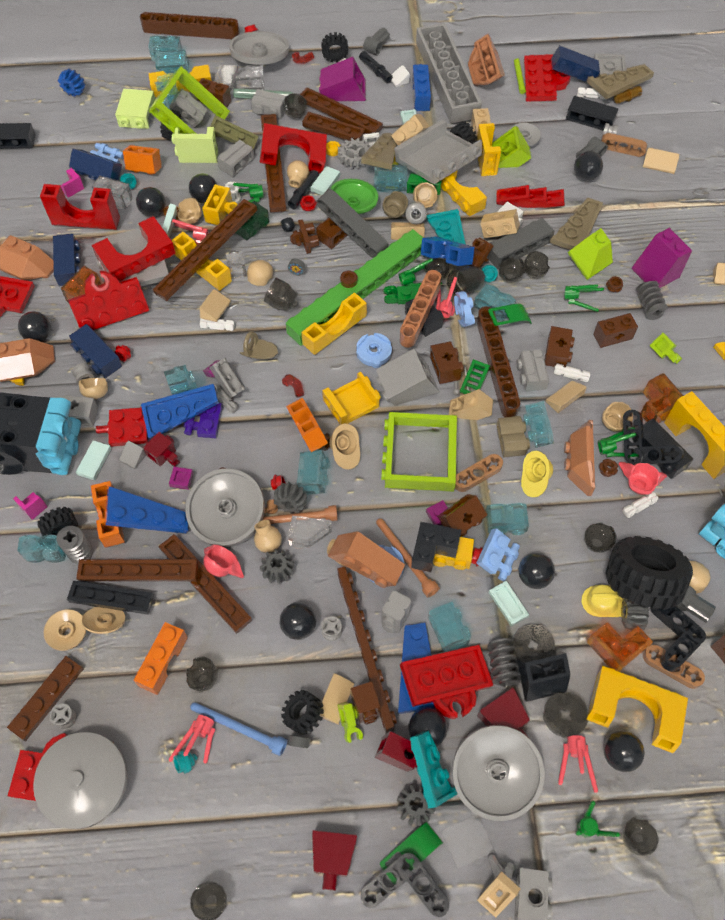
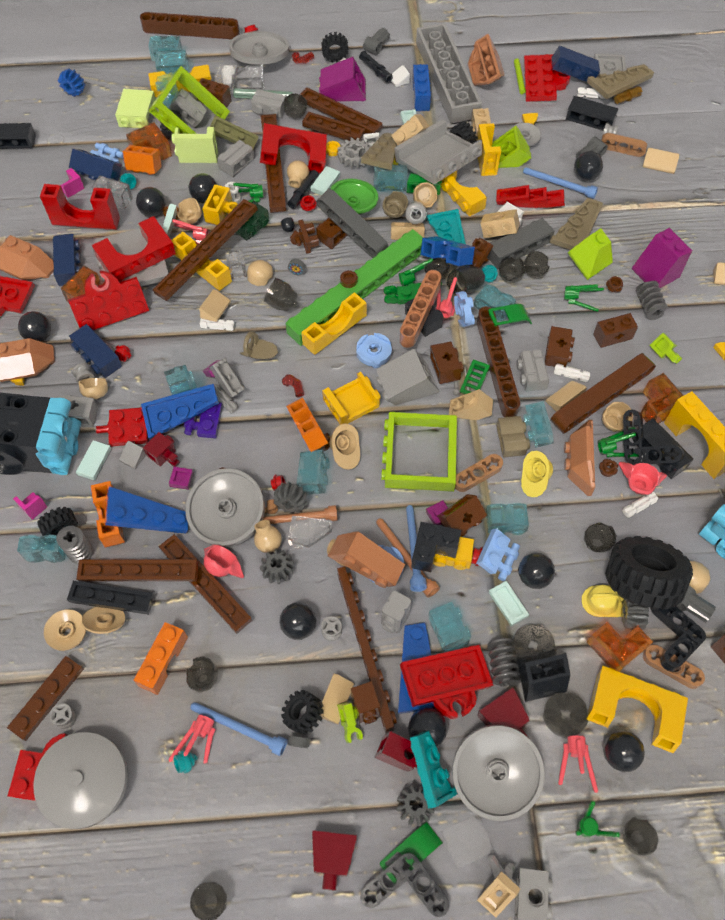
(150, 137): none -> clear orange brick
(417, 581): none -> medium blue piece
(530, 118): none -> yellow tile
(589, 191): none -> medium blue piece
(602, 393): none -> reddish brown beam

